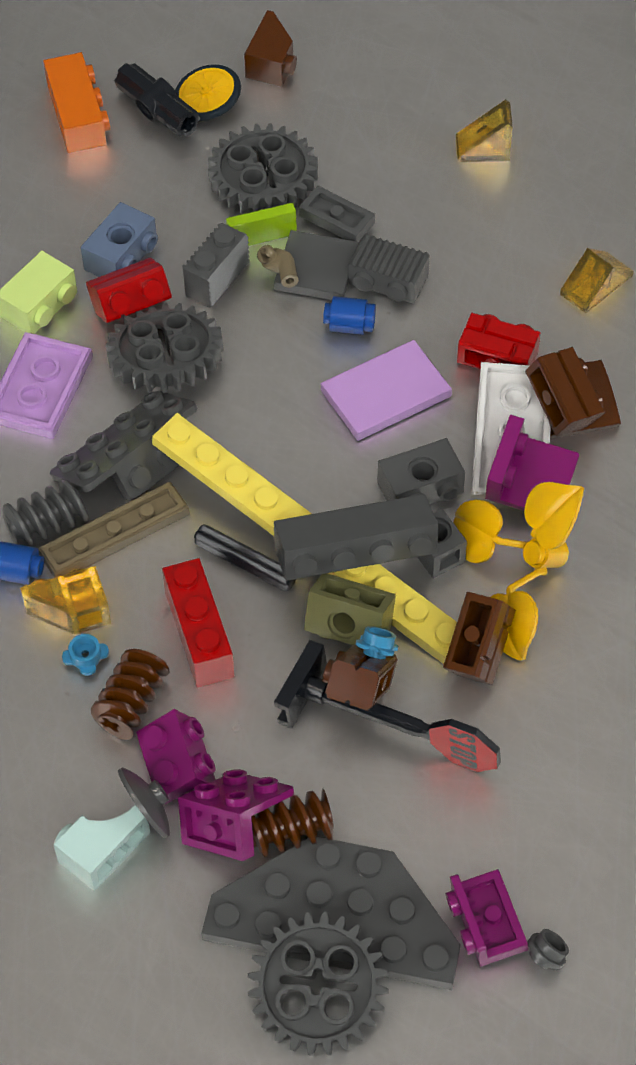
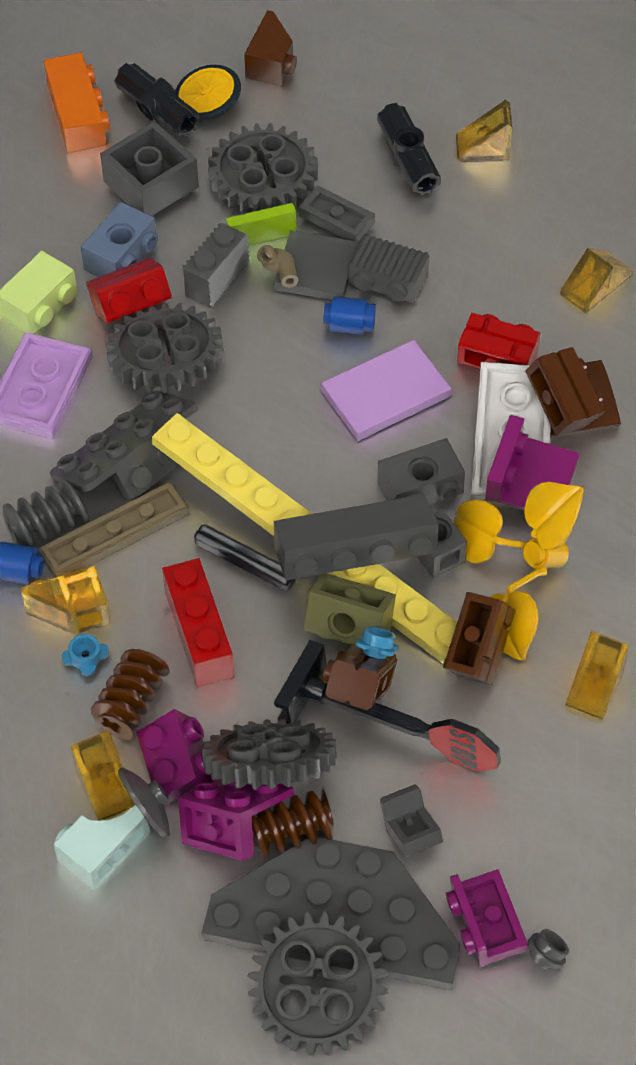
(97, 769): none -> clear yellow slope
(149, 169): none -> dark grey brick
(269, 754): none -> dark grey gear
(408, 149): none -> black piece
(409, 821): none -> dark grey bracket
(598, 675): none -> clear yellow slope

